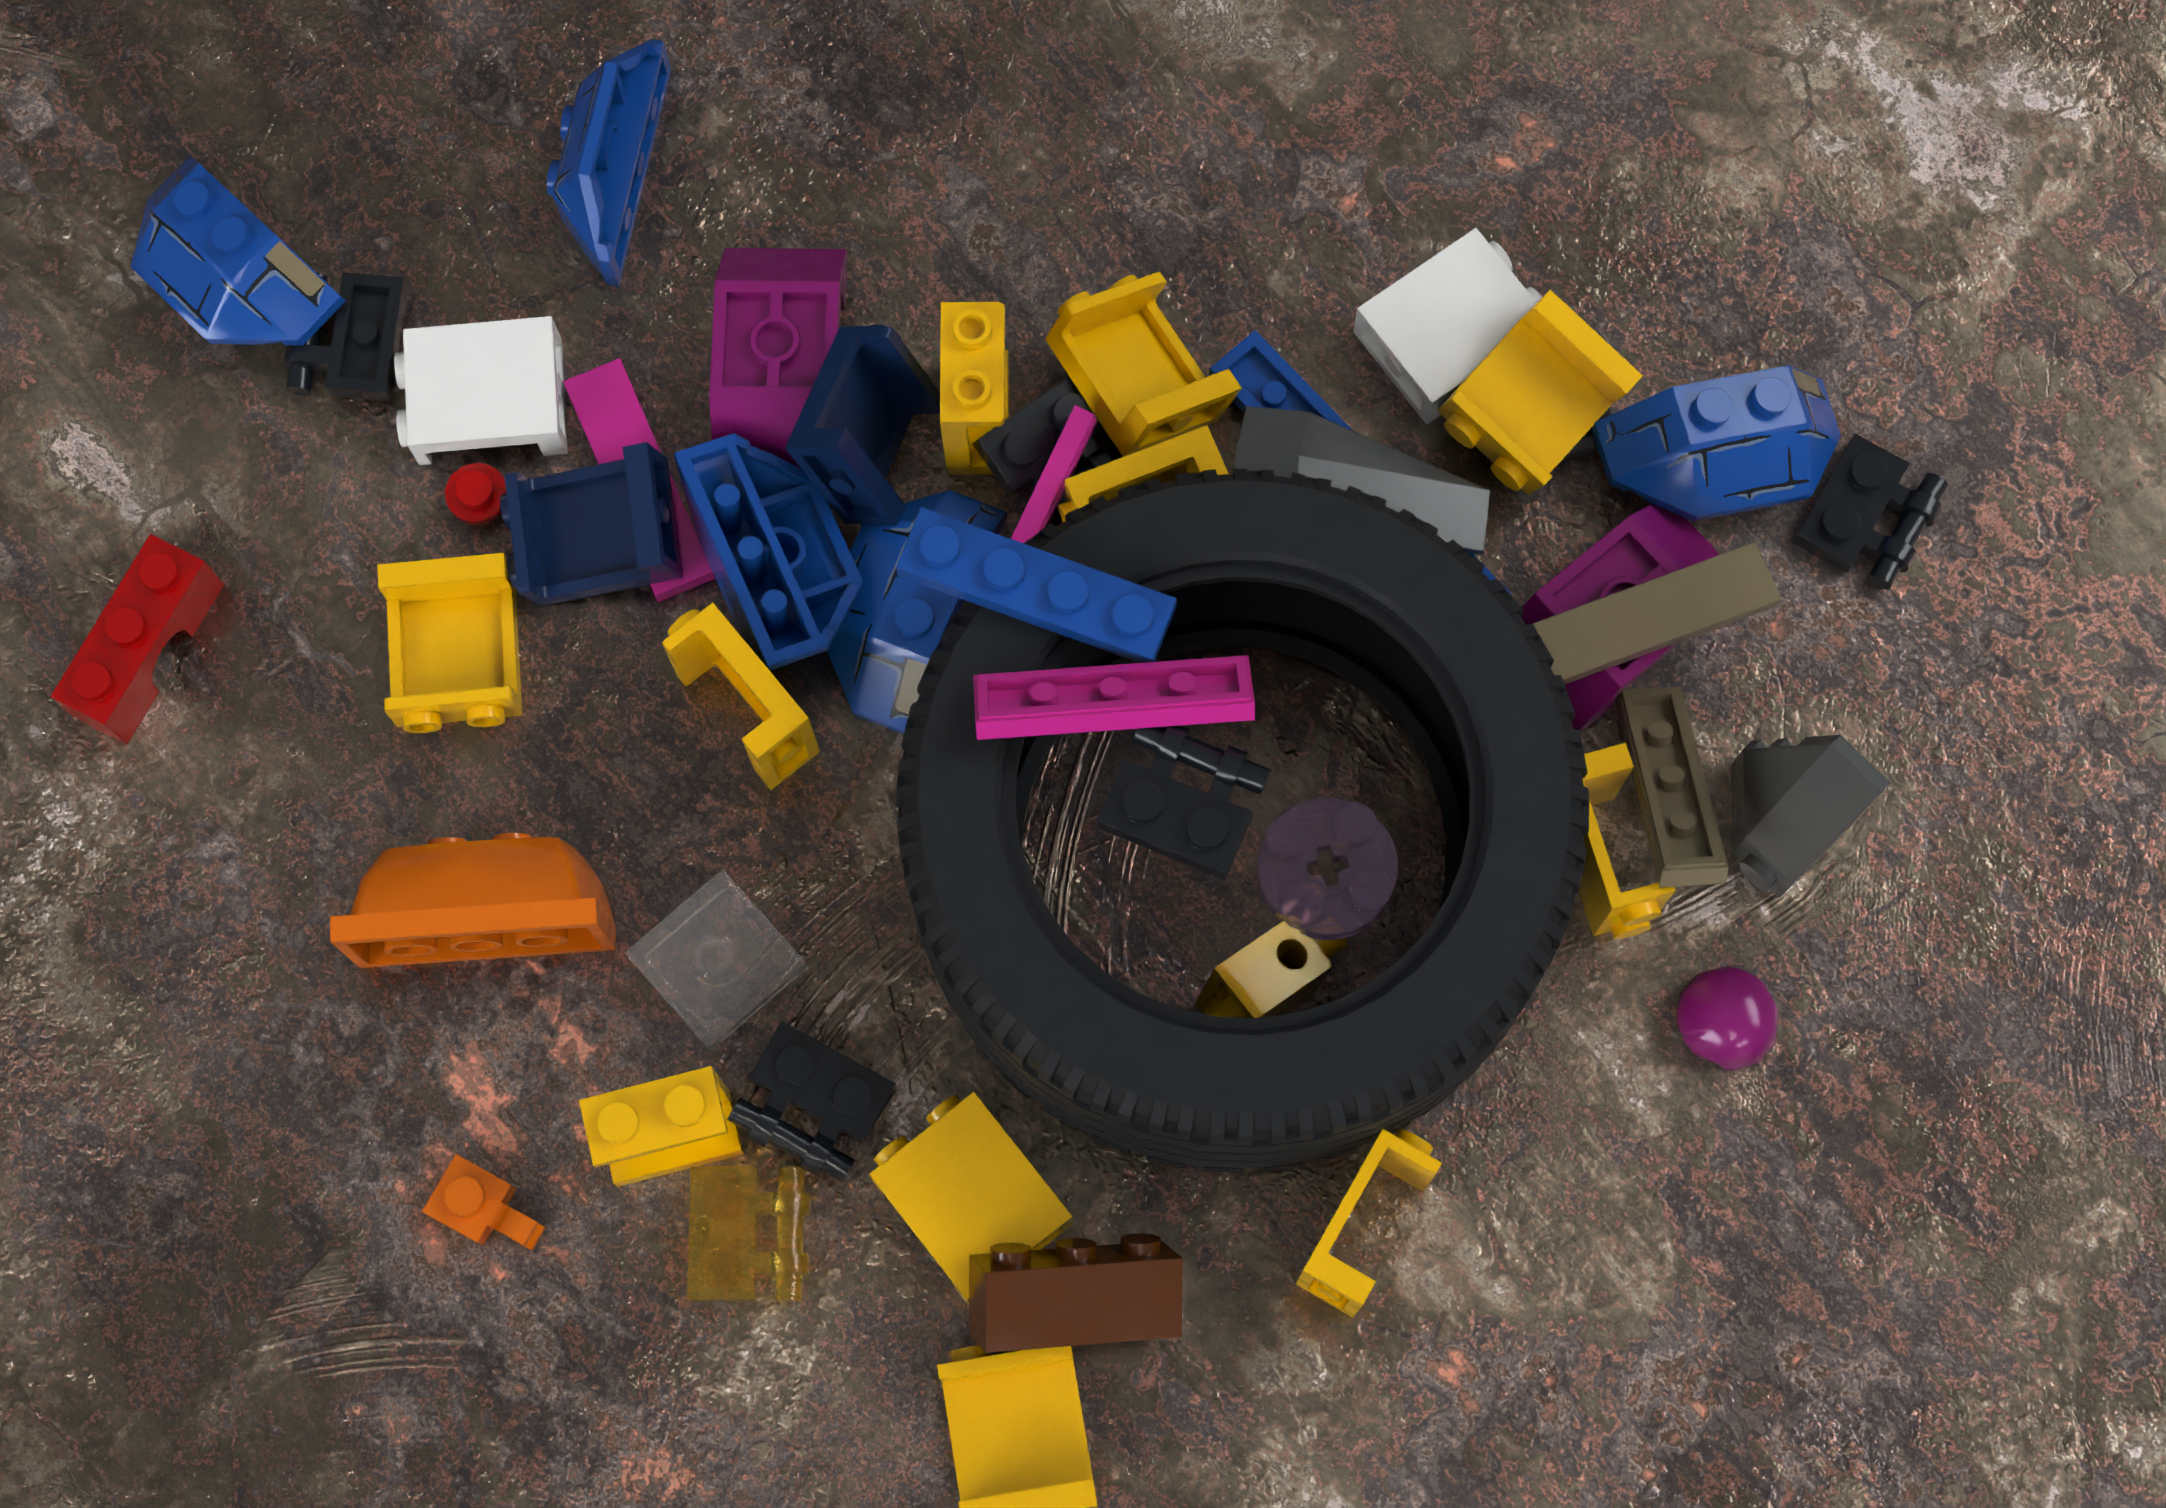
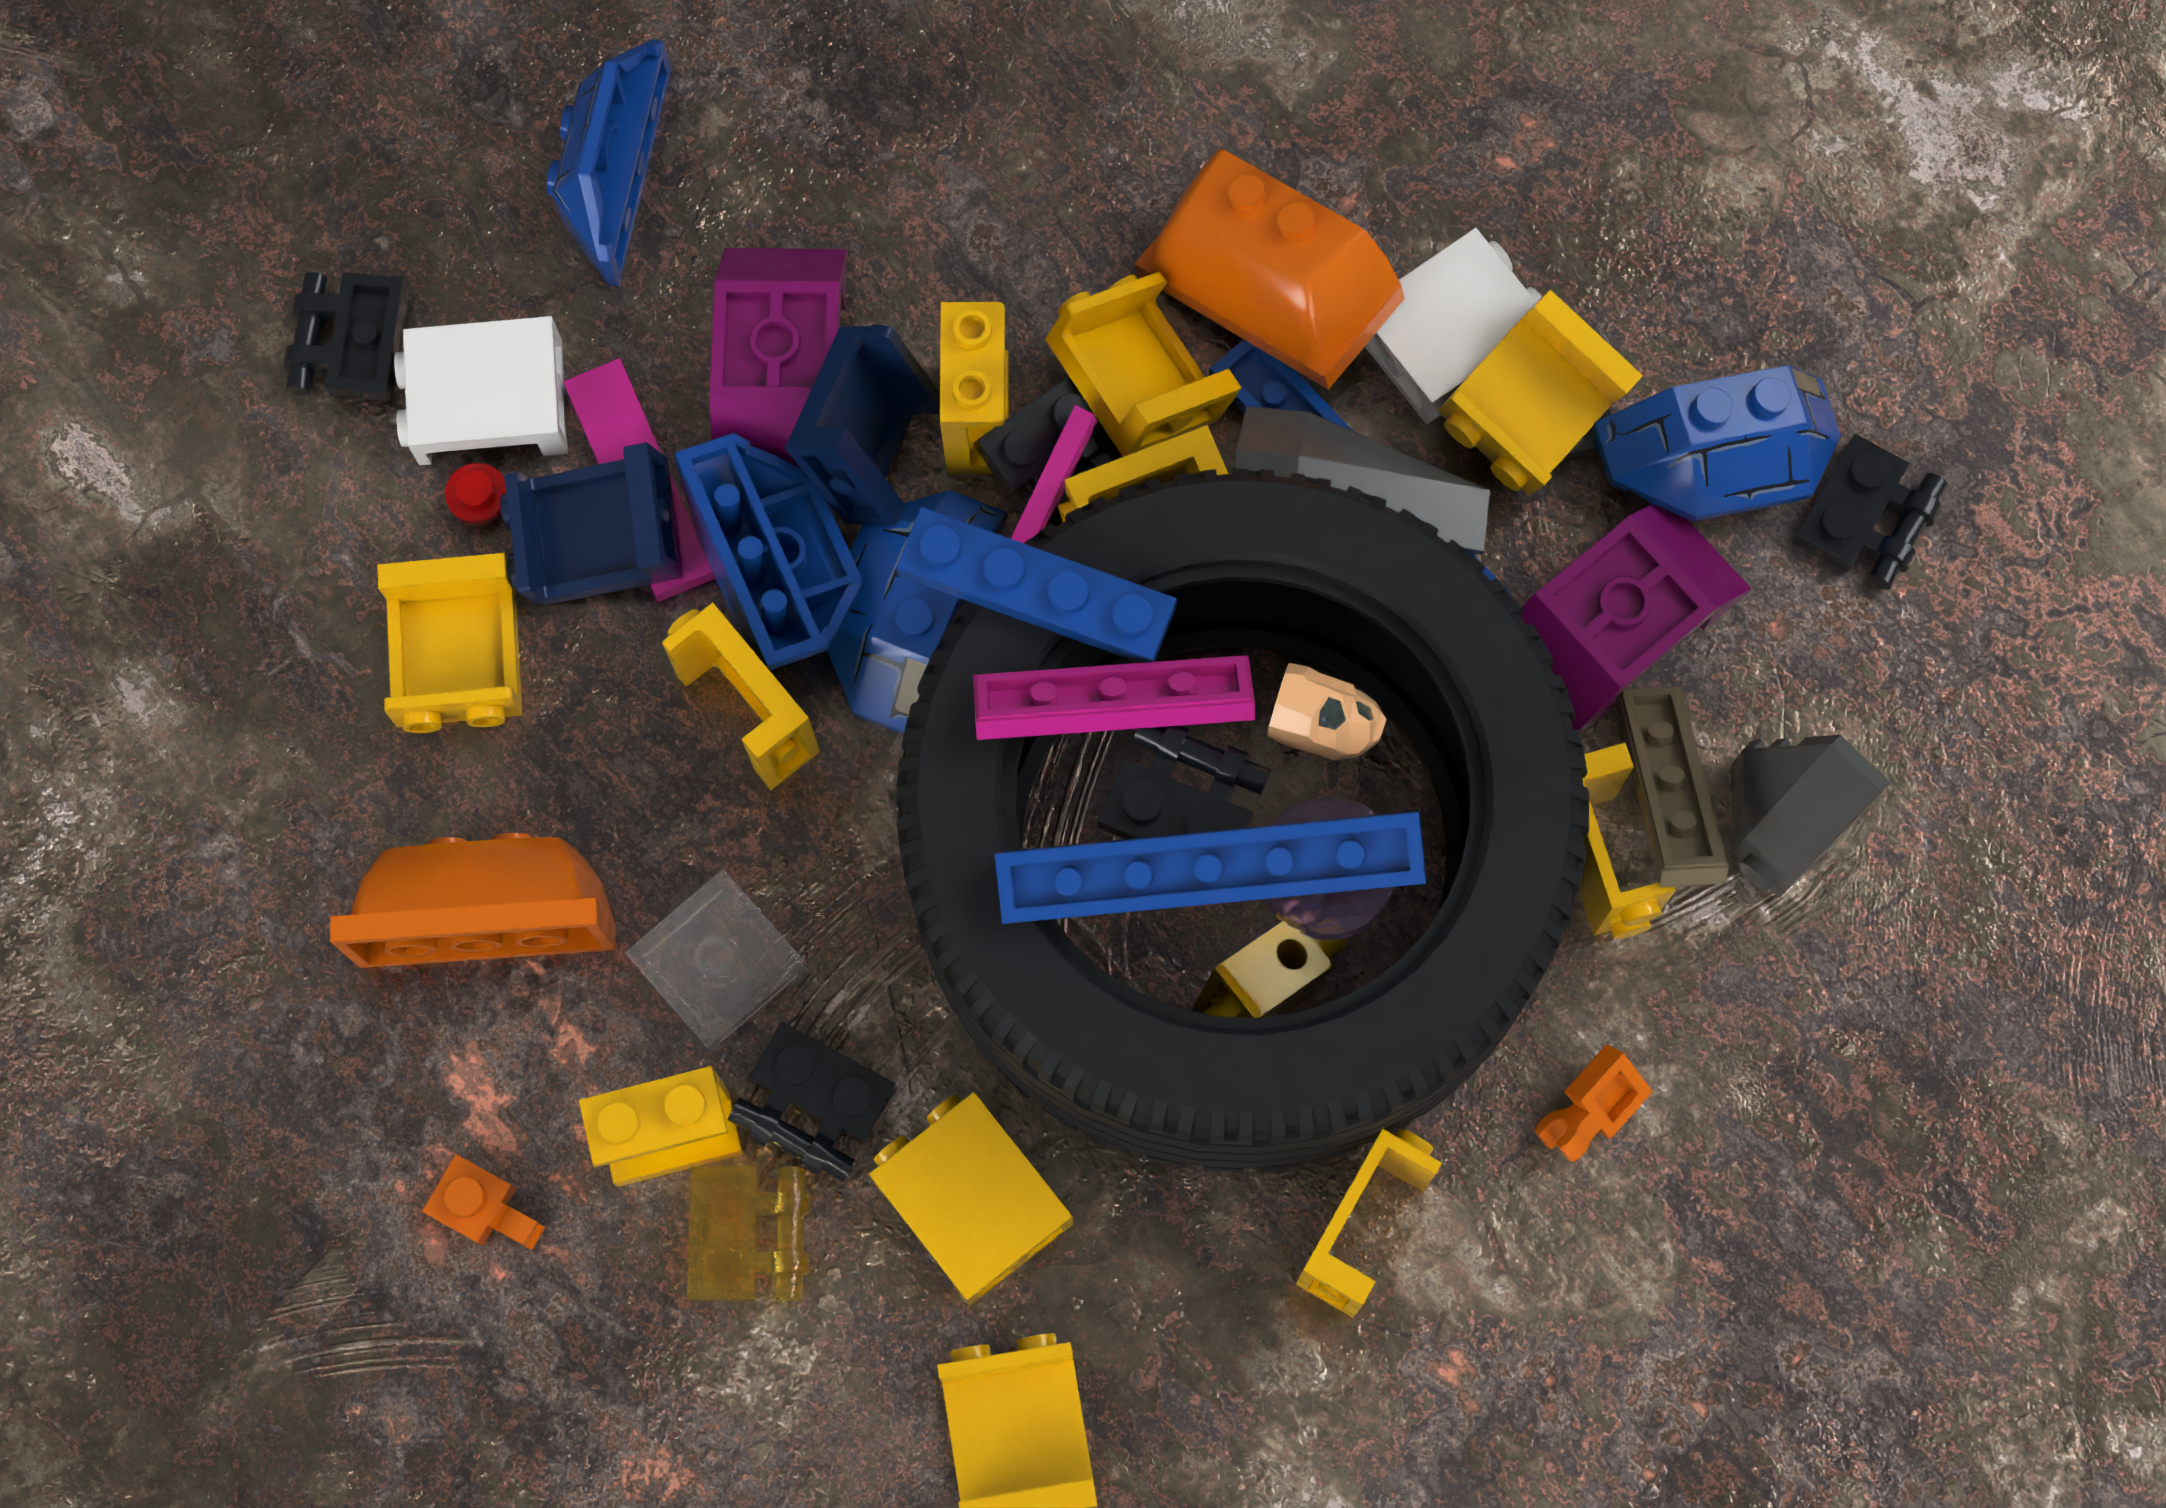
(113, 670): red arch -> none
(226, 266): blue wedge -> none
(1075, 1293): reddish brown brick -> none
(1211, 867): none -> blue plate
(1274, 268): none -> orange windscreen
(1324, 715): none -> light nougat rock
(1602, 1103): none -> orange plate
(1659, 613): dark tan tile -> none
(1728, 1017): magenta hair -> none

